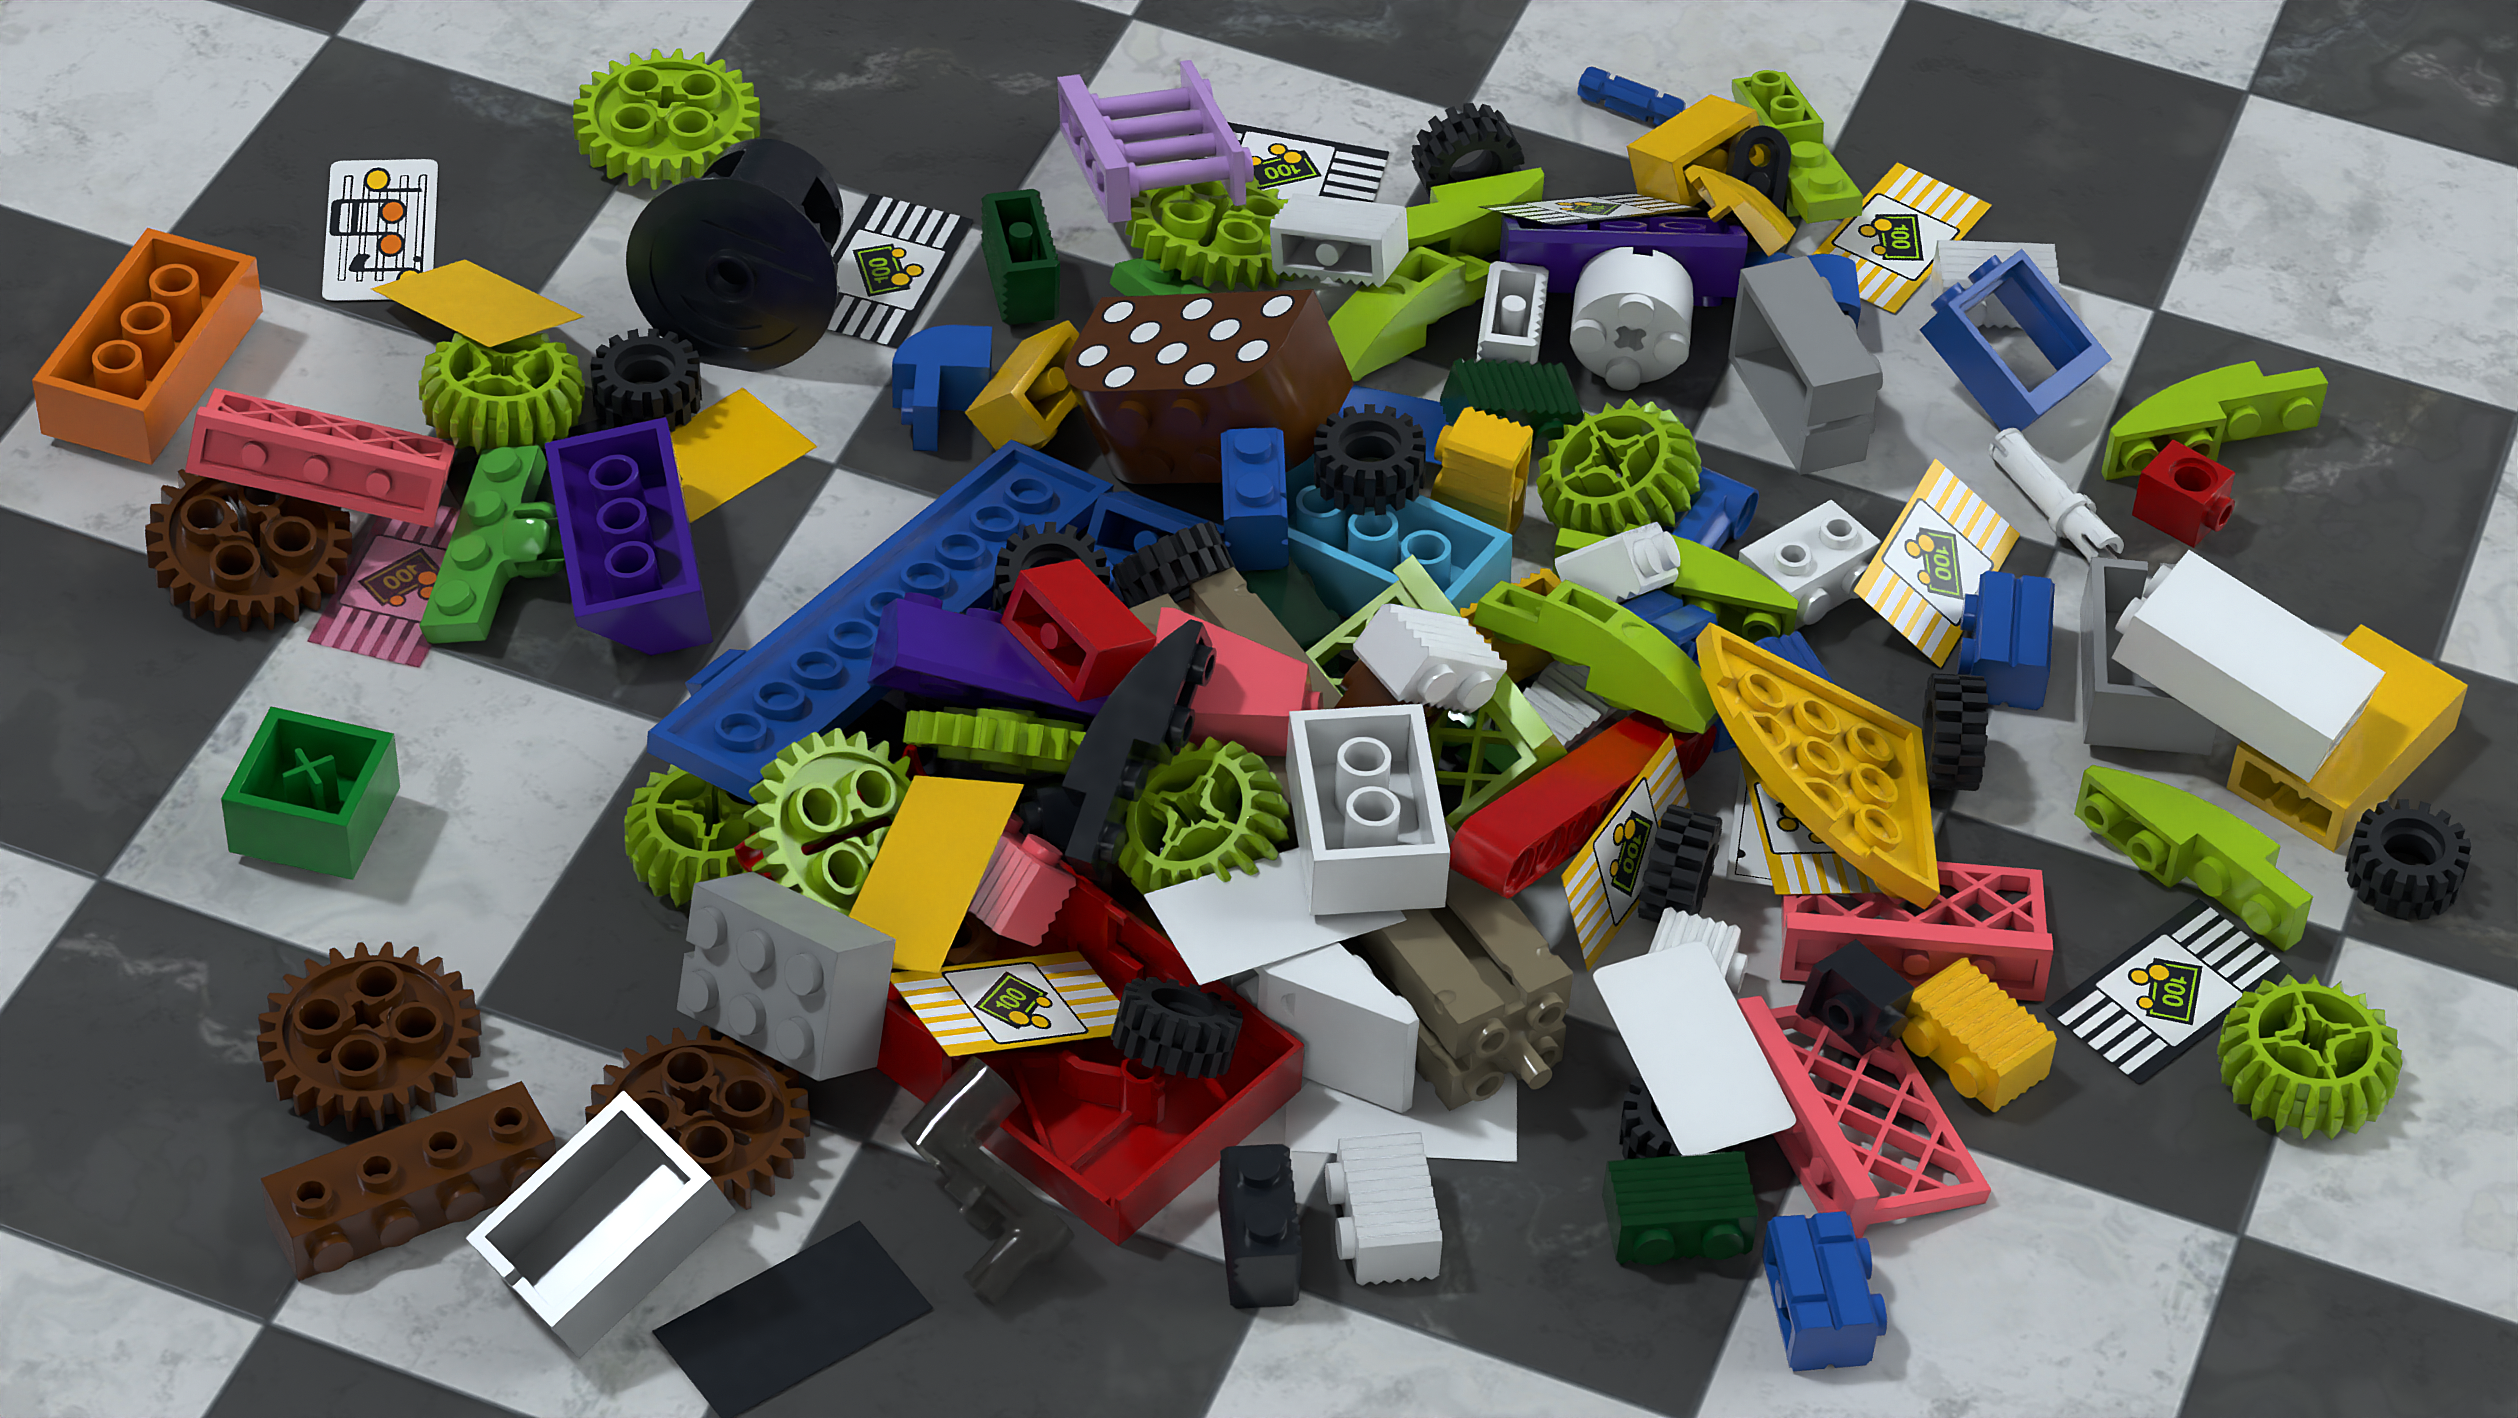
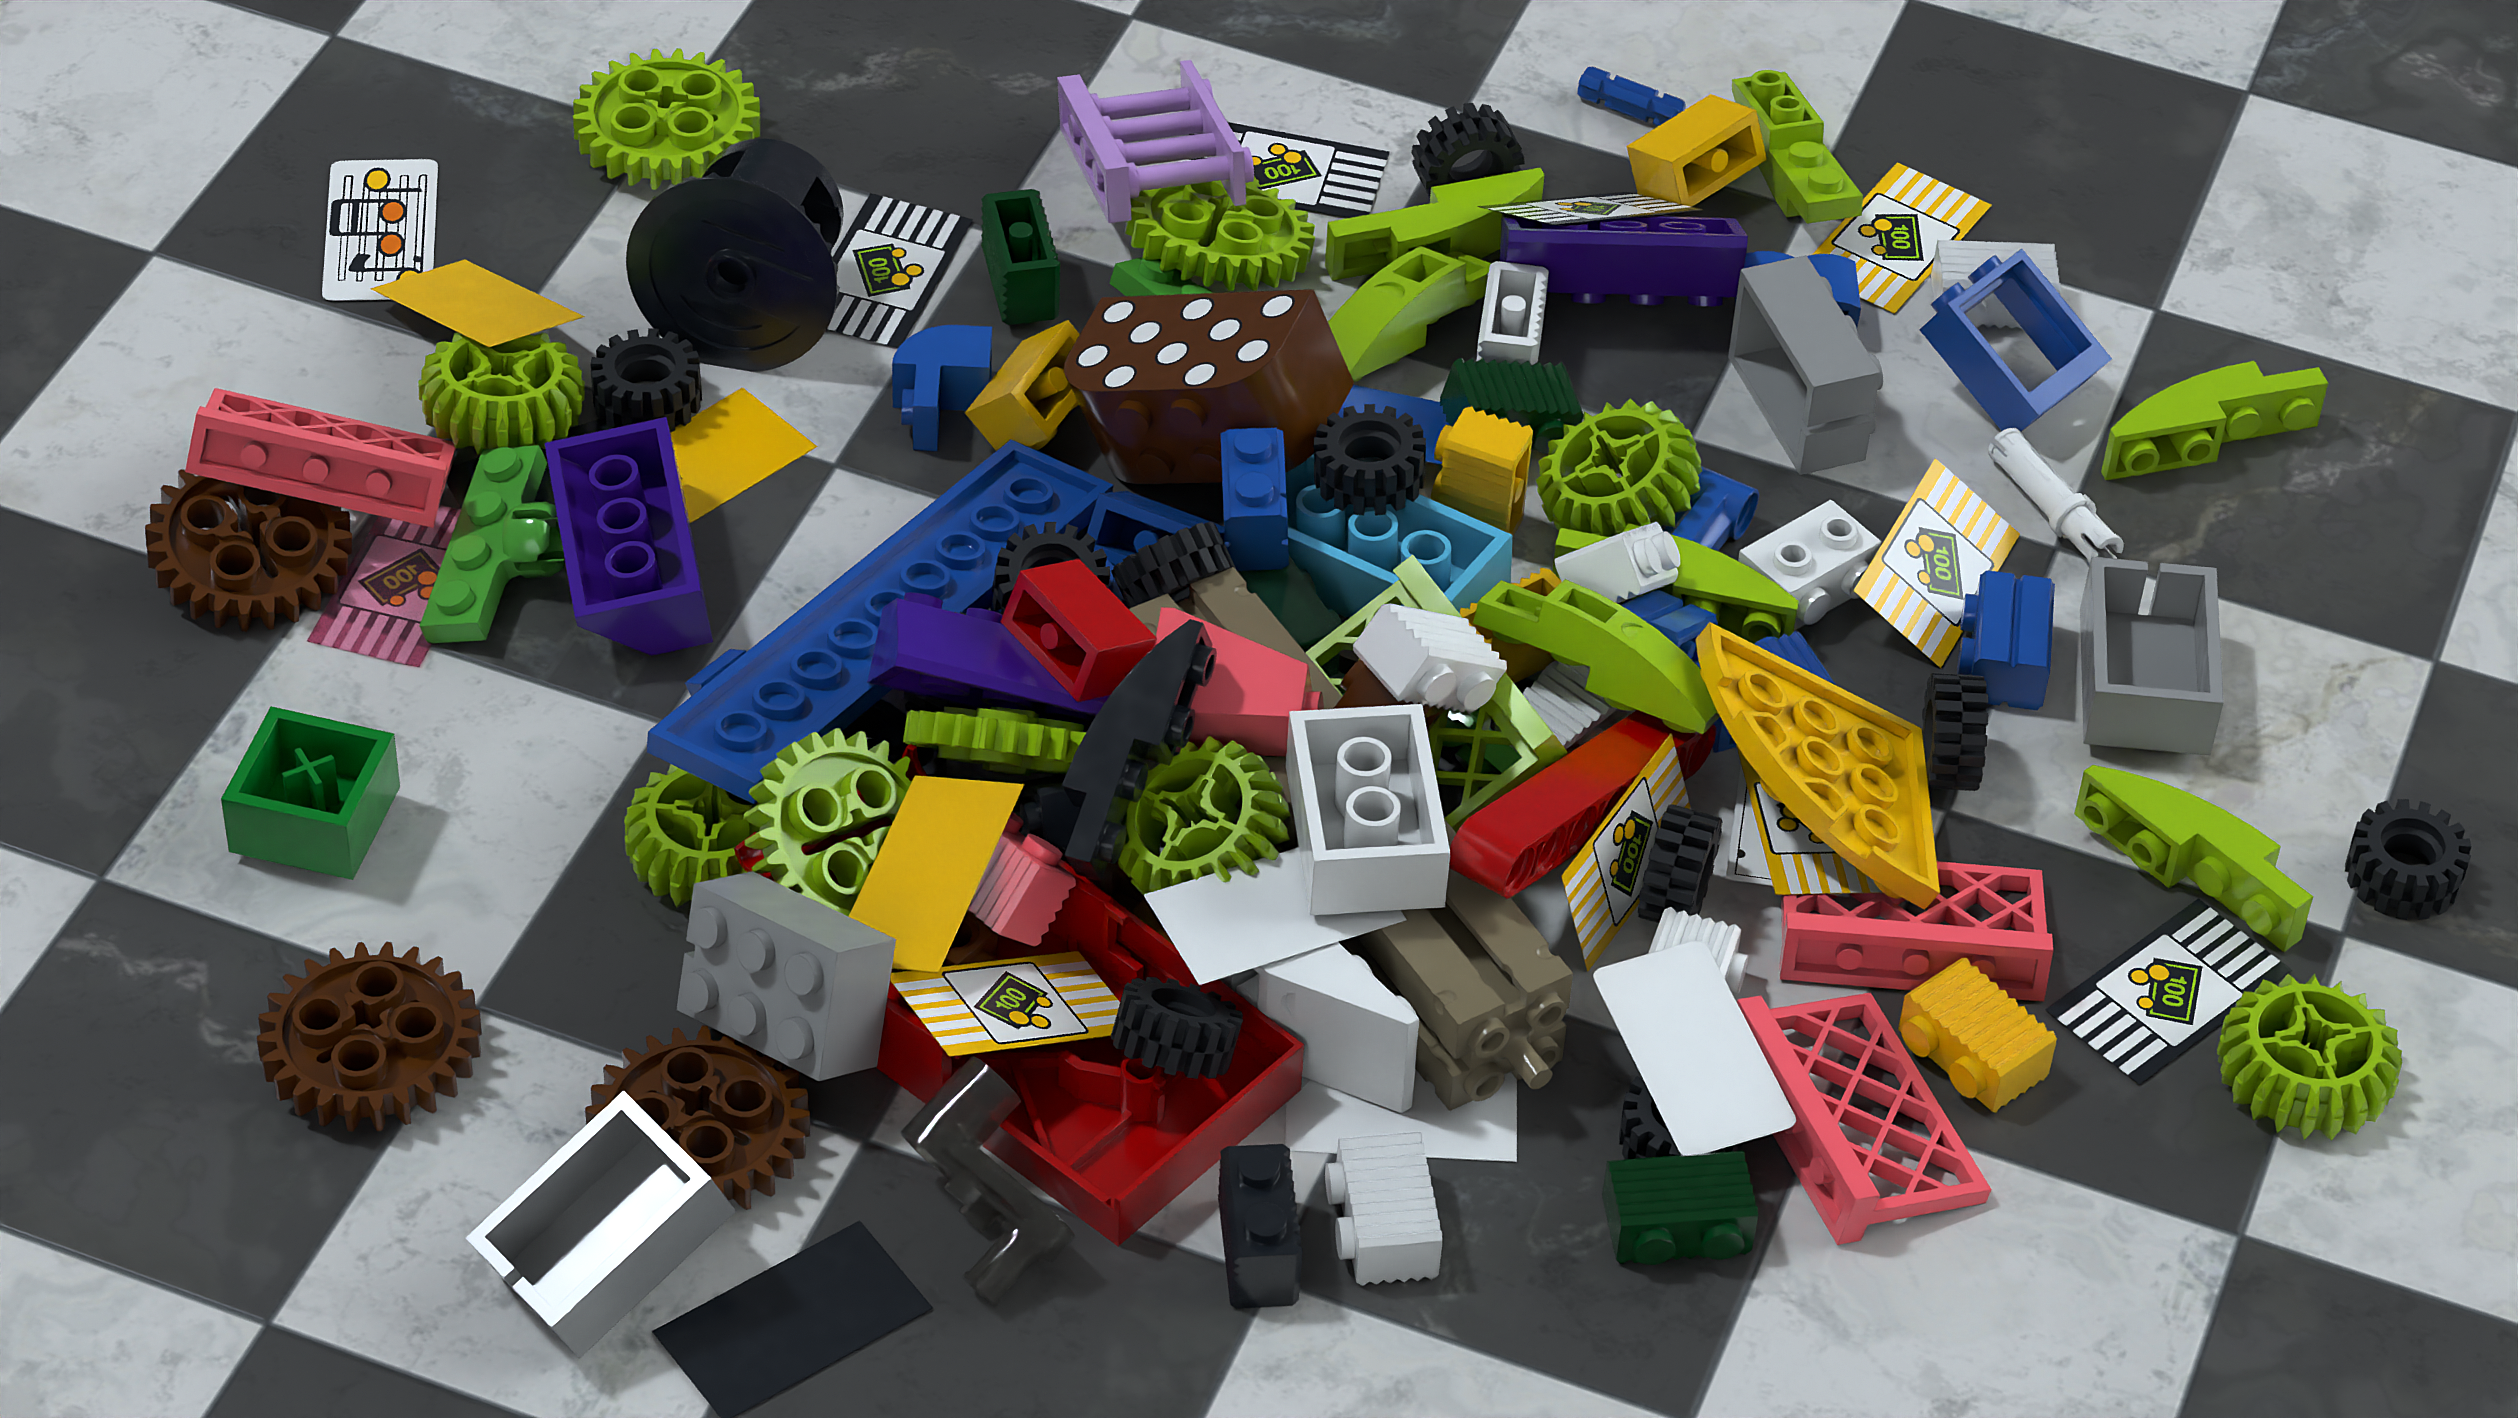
(148, 346): orange brick -> none
(406, 1181): reddish brown brick -> none
(1338, 239): white brick -> none
(1632, 316): white brick -> none
(1755, 210): yellow slope -> none
(1773, 173): black plate -> none
(1822, 1291): blue brick -> none
(1857, 998): black brick -> none
(2184, 494): red brick -> none
(2245, 664): white brick -> none
(2397, 731): yellow brick -> none

